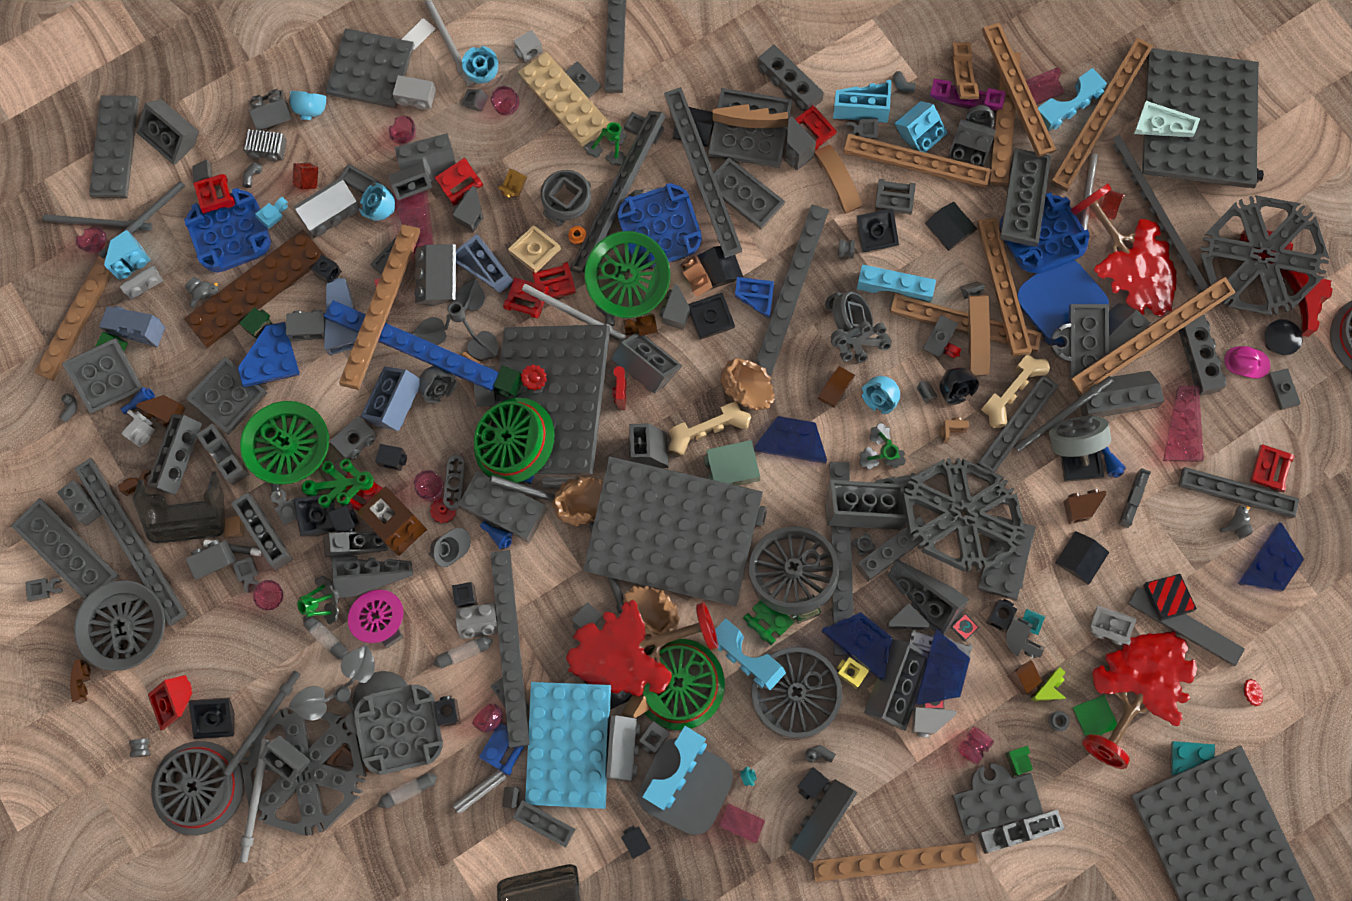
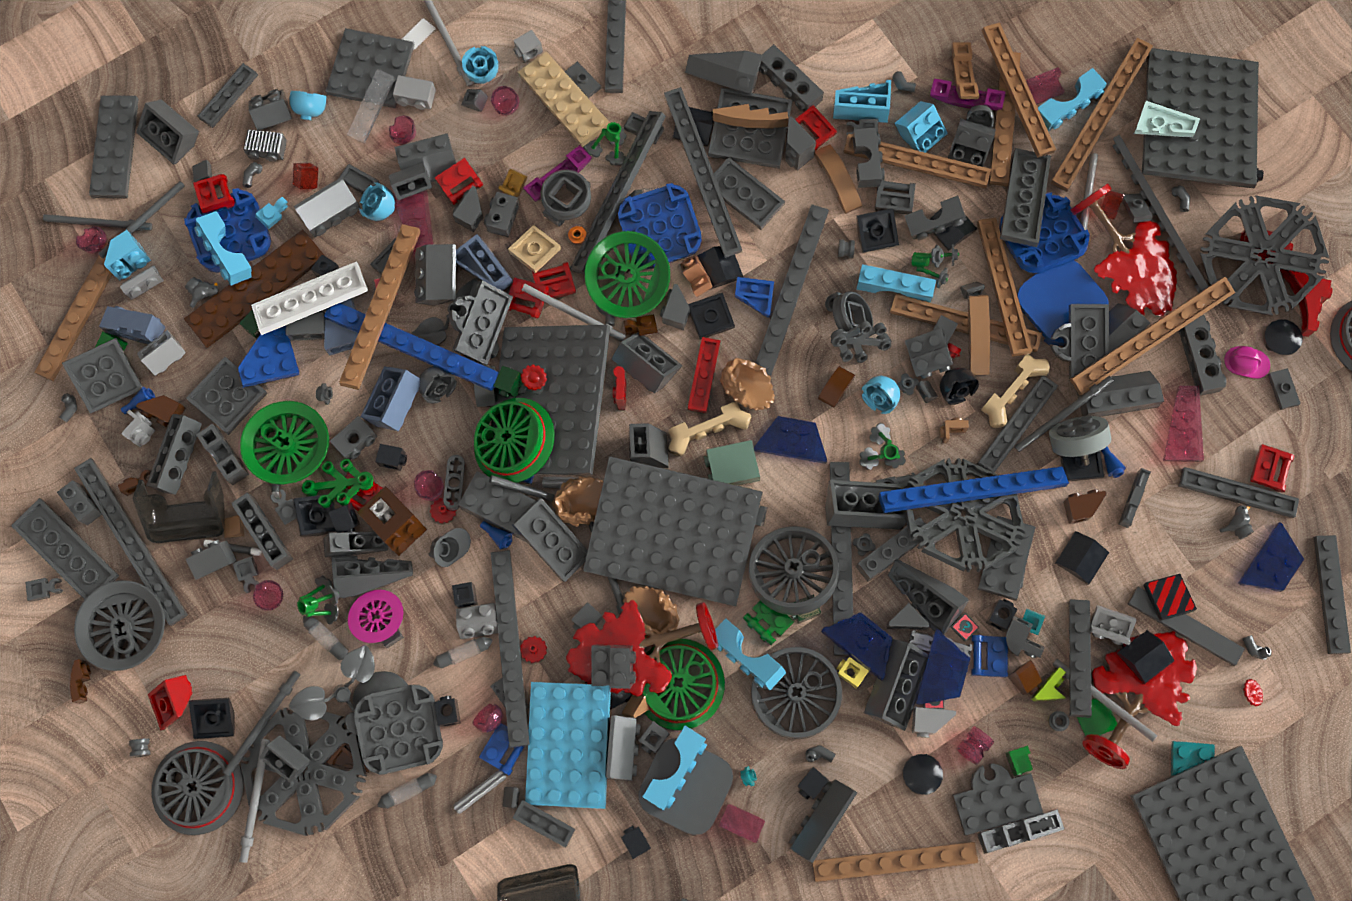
(161, 353): none -> light grey brick
(227, 95): none -> dark grey tile
(232, 265): none -> medium azure arch
(309, 298): none -> white plate
(324, 393): none -> dark grey plate
(371, 106): none -> clear plate
(479, 321): none -> plate
(501, 214): none -> dark grey brick
(533, 649): none -> red piece
(551, 539): none -> dark grey plate
(575, 161): none -> magenta slope
(613, 666): none -> dark grey plate
(704, 375): none -> red plate
(730, 69): none -> dark grey wedge
(867, 142): none -> dark grey arch
(909, 390): none -> dark grey plate
(921, 260): none -> plant
(922, 774): none -> black dish
(929, 353): none -> dark grey plate
(951, 215): none -> dark grey arch
(973, 489): none -> blue plate
(995, 656): none -> blue plate
(1079, 659): none -> dark grey plate
(1113, 706): none -> light grey bar
(1137, 208): none -> dark grey plate
(1146, 656): none -> black slope
(1184, 197): none -> dark grey arm
(1255, 650): none -> dark grey arm
(1332, 594): none -> dark grey plate

